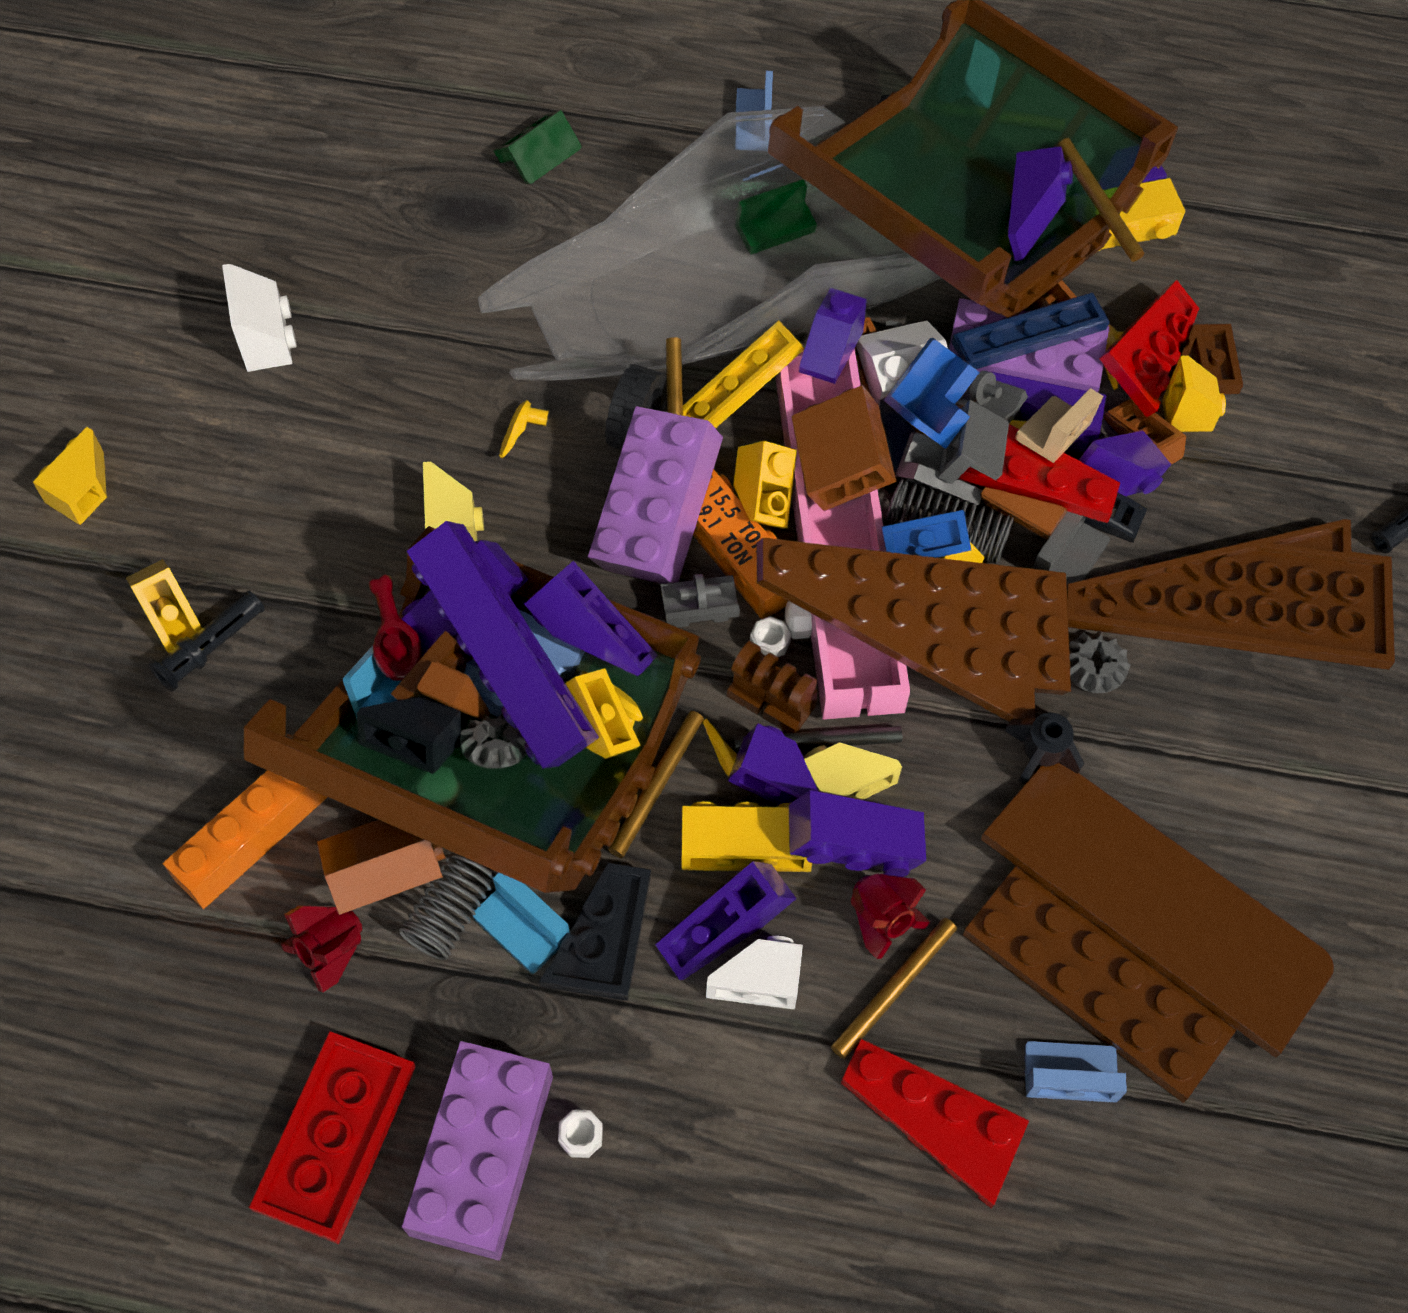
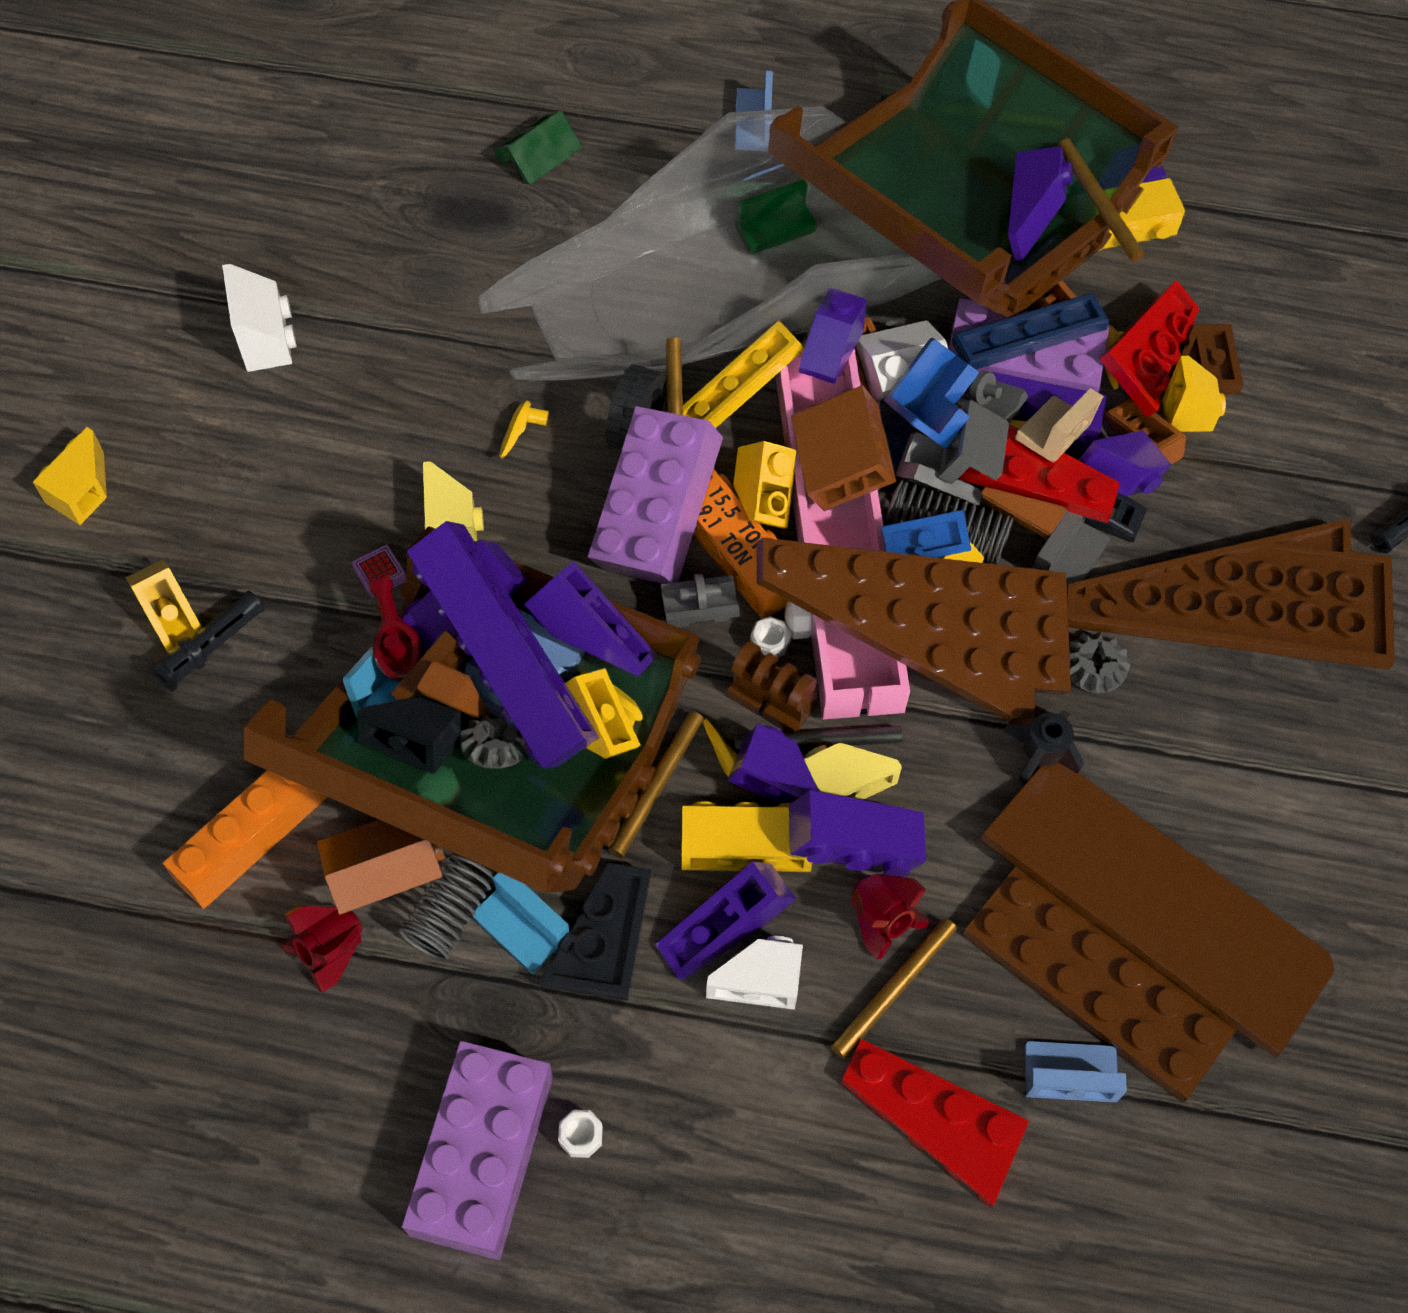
(333, 1137): red plate -> none
(377, 564): none -> tile

